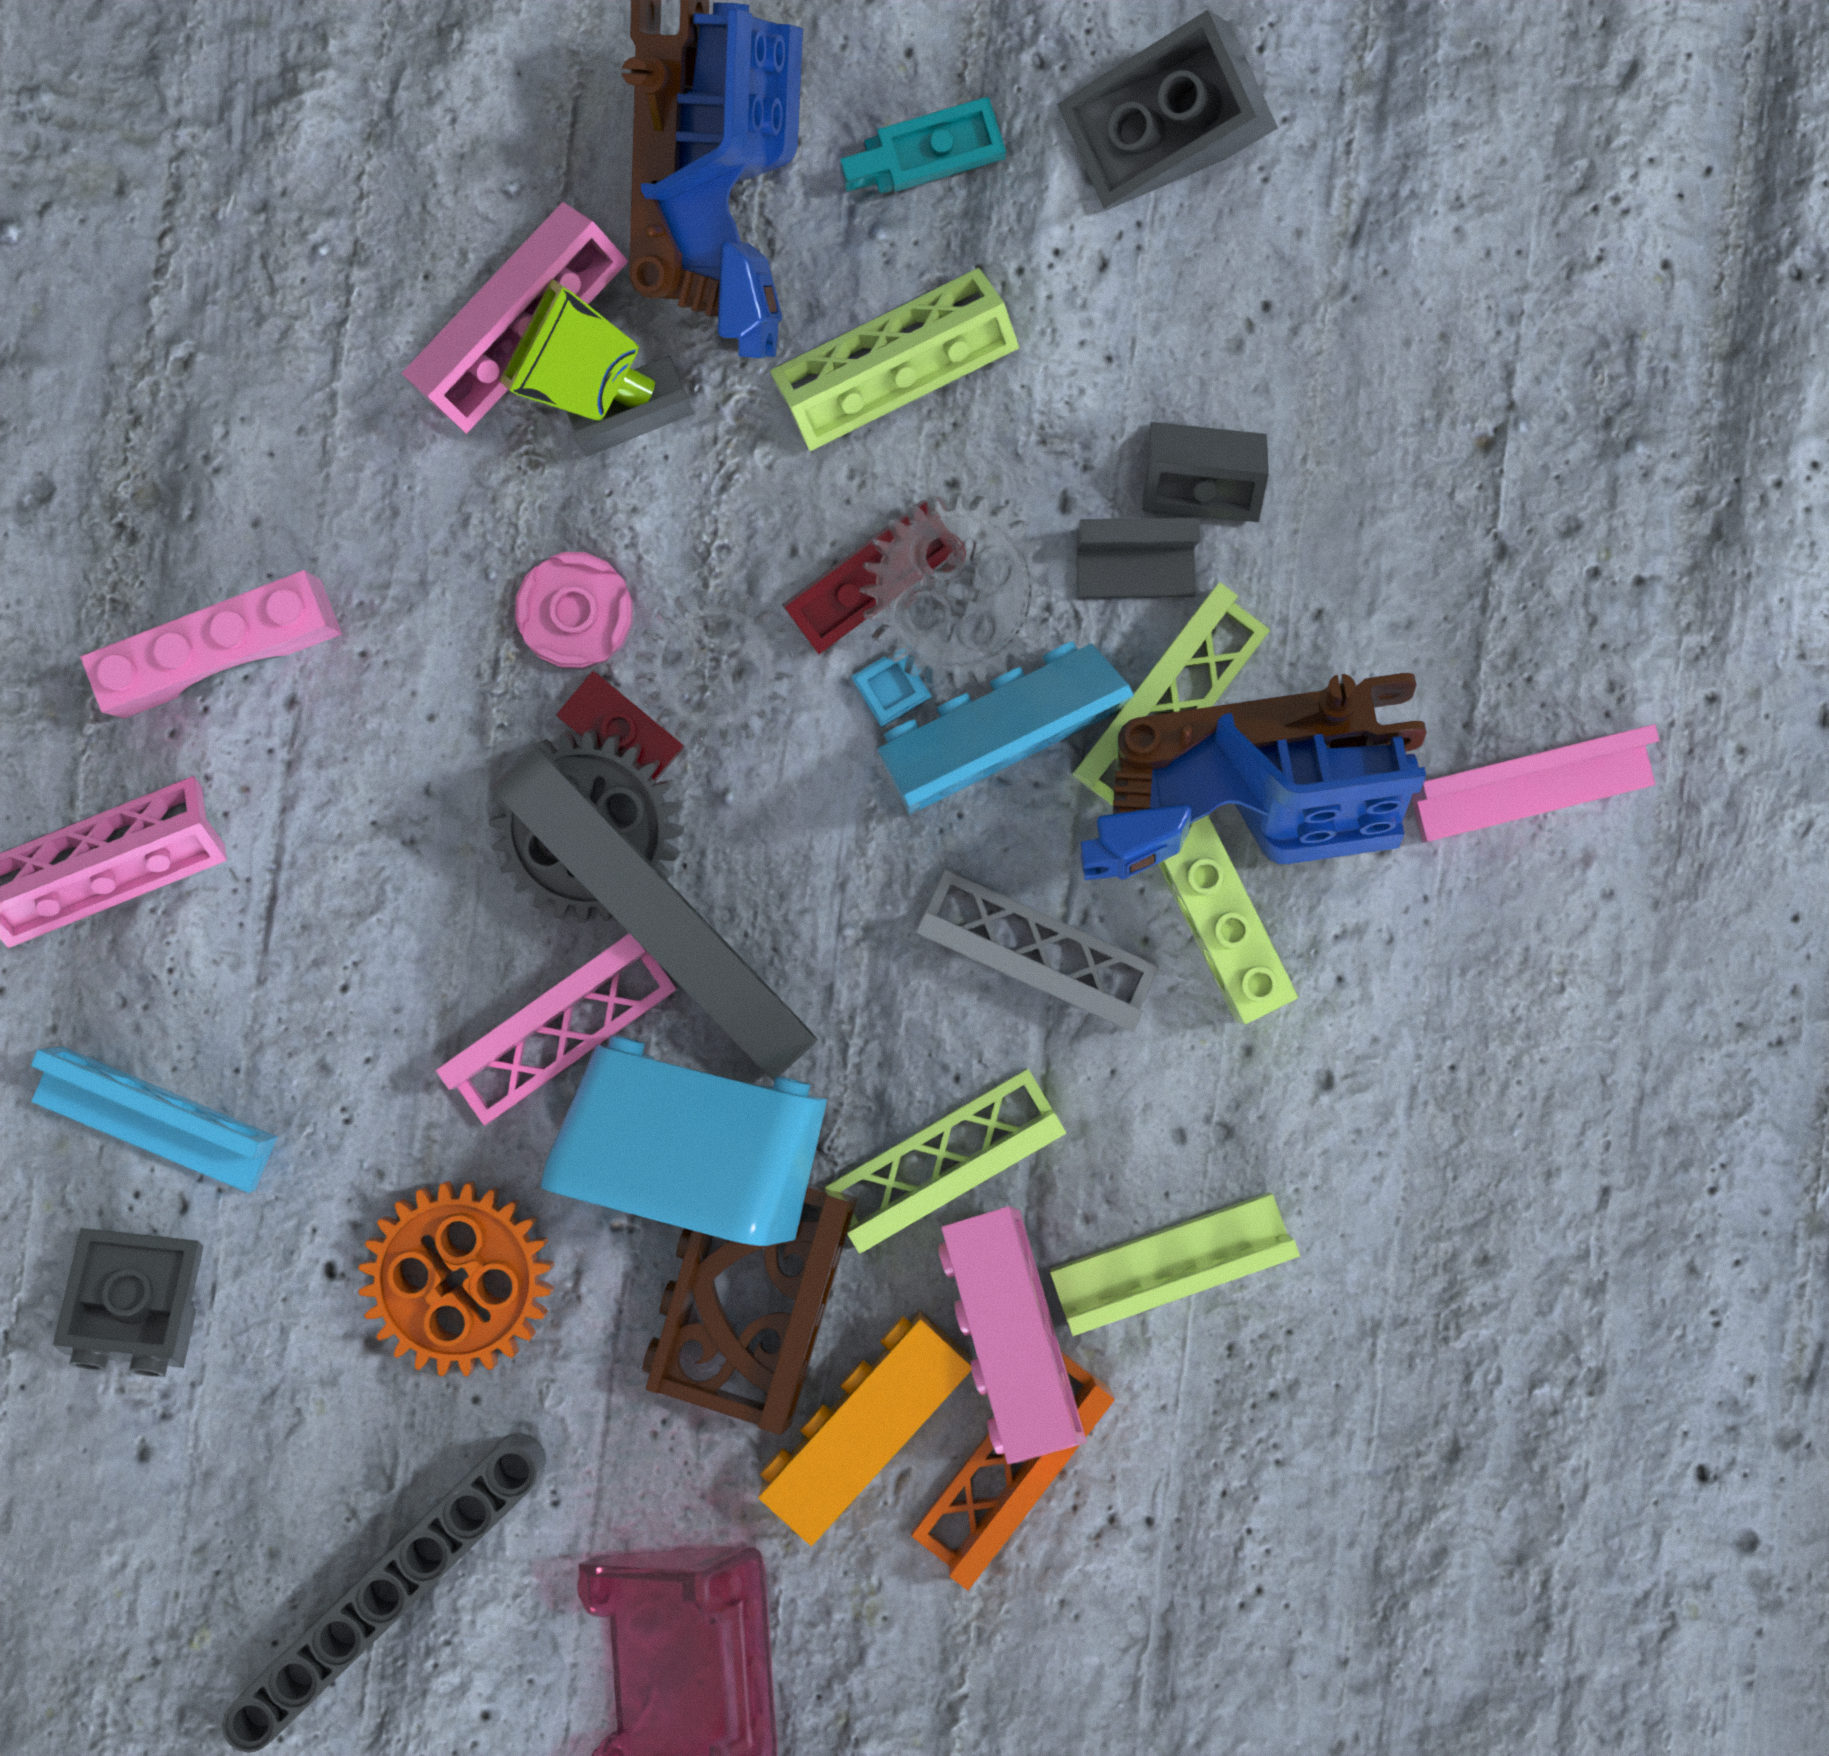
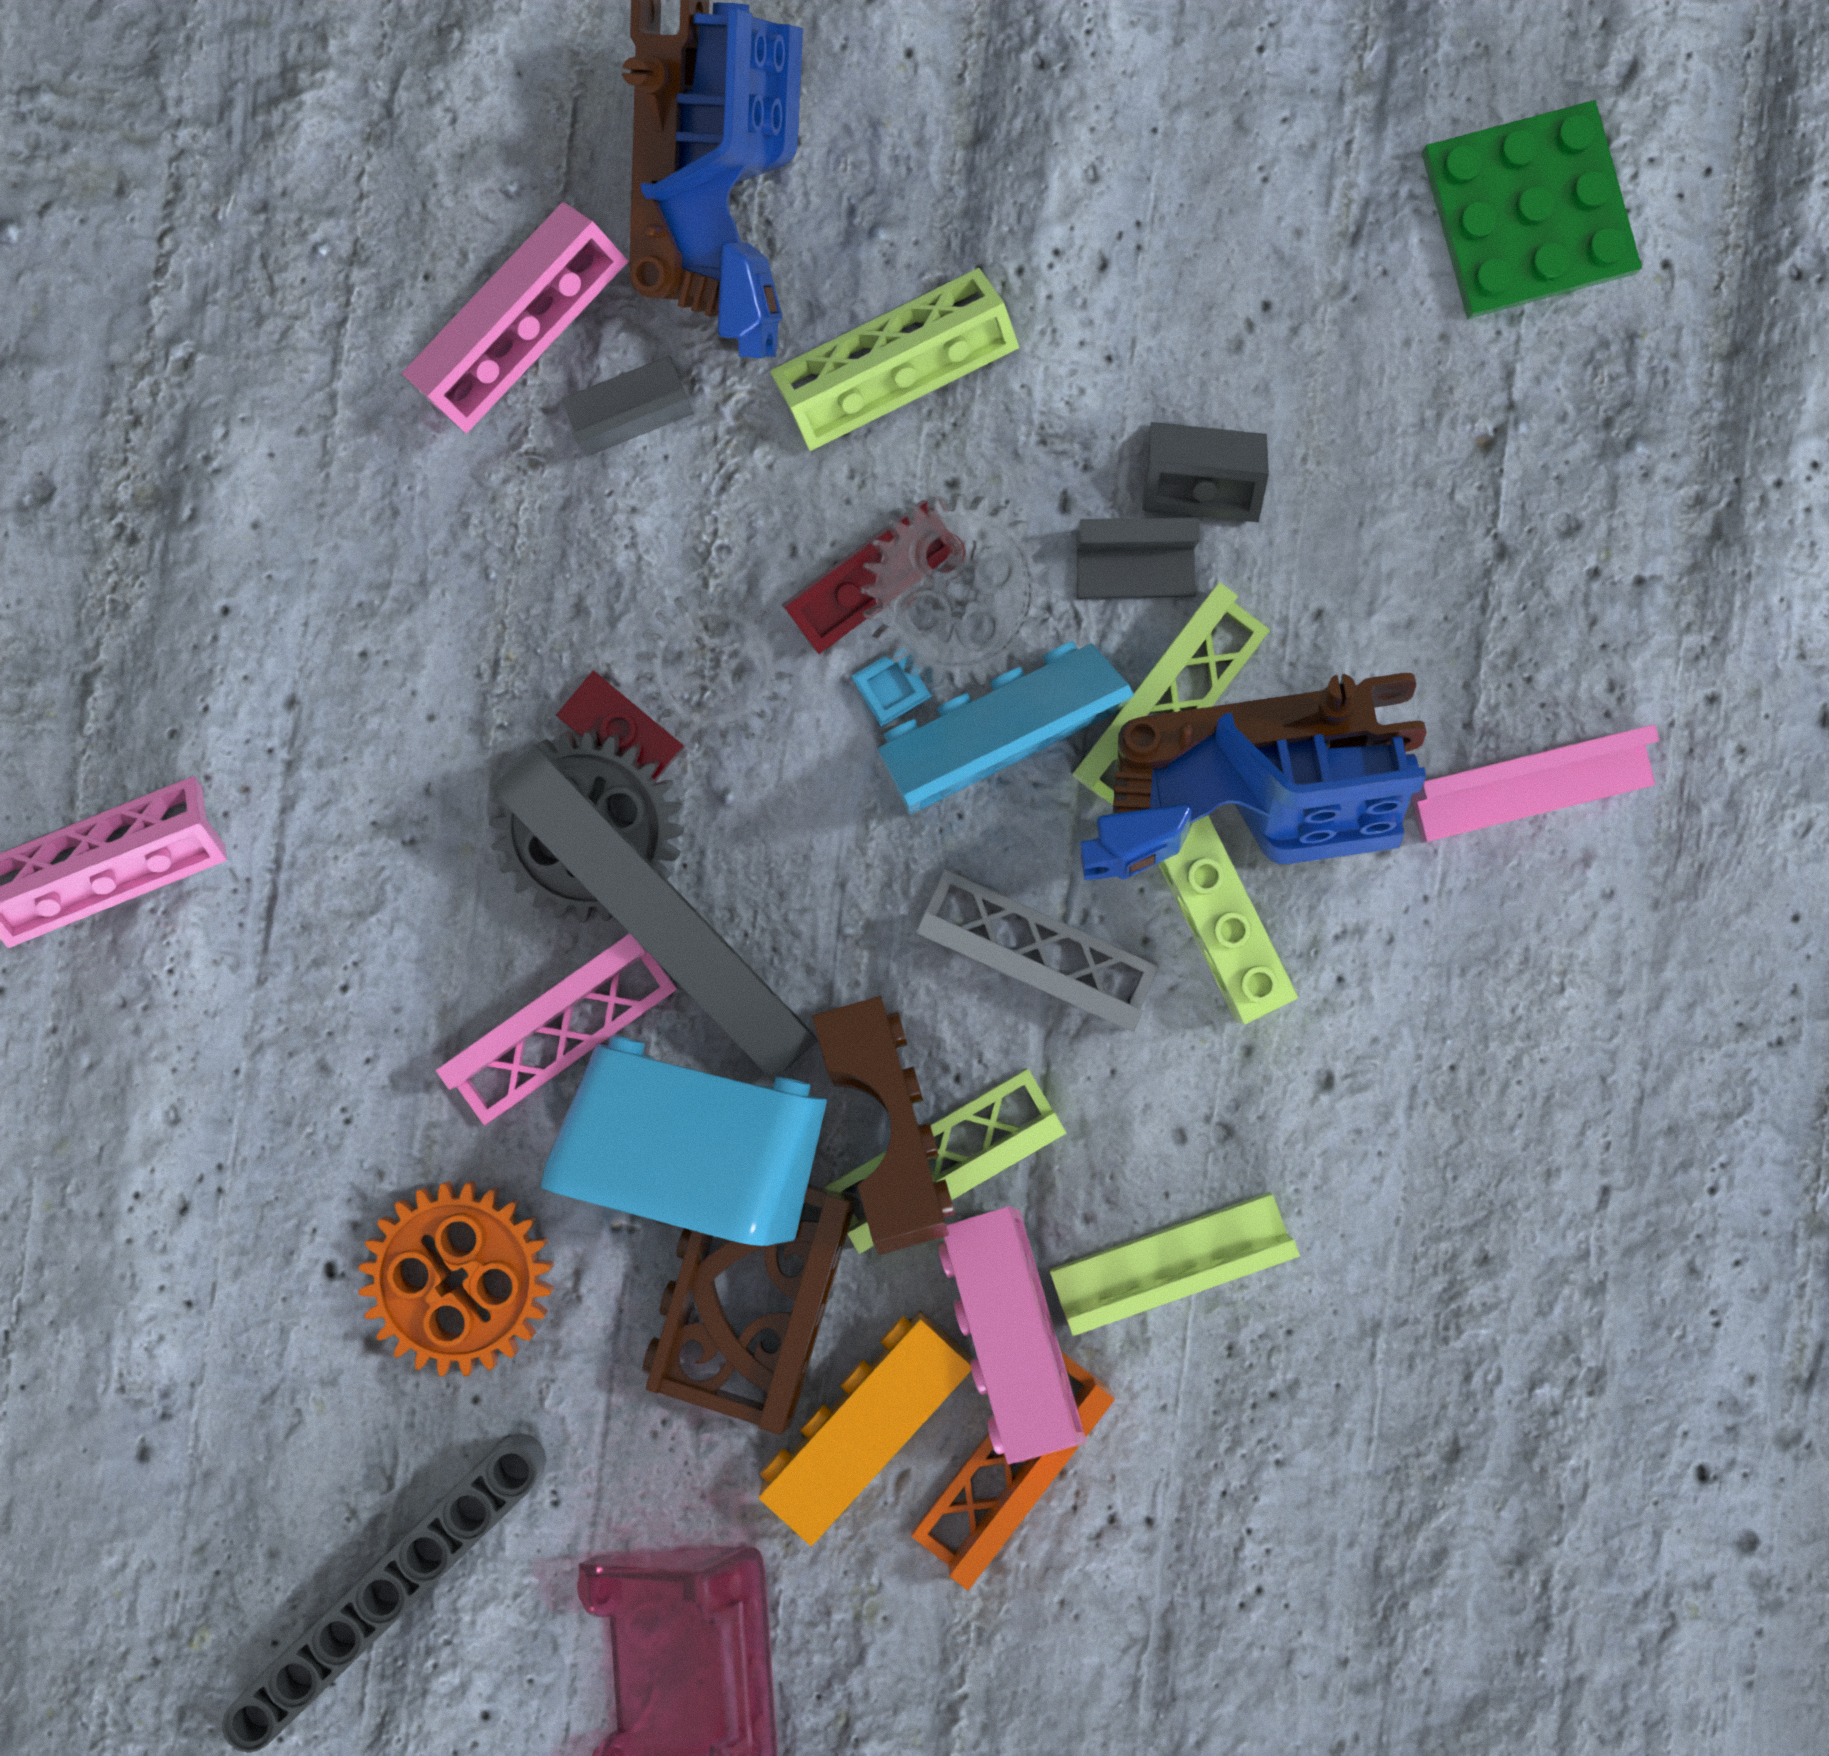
(129, 1301): dark grey plate -> none
(152, 1117): medium azure fence -> none
(242, 629): bright pink arch -> none
(574, 610): bright pink tile -> none
(575, 359): lime torso -> none
(900, 1195): none -> reddish brown arch
(926, 148): teal hinge -> none
(1168, 111): dark grey slope -> none
(1531, 209): none -> green plate

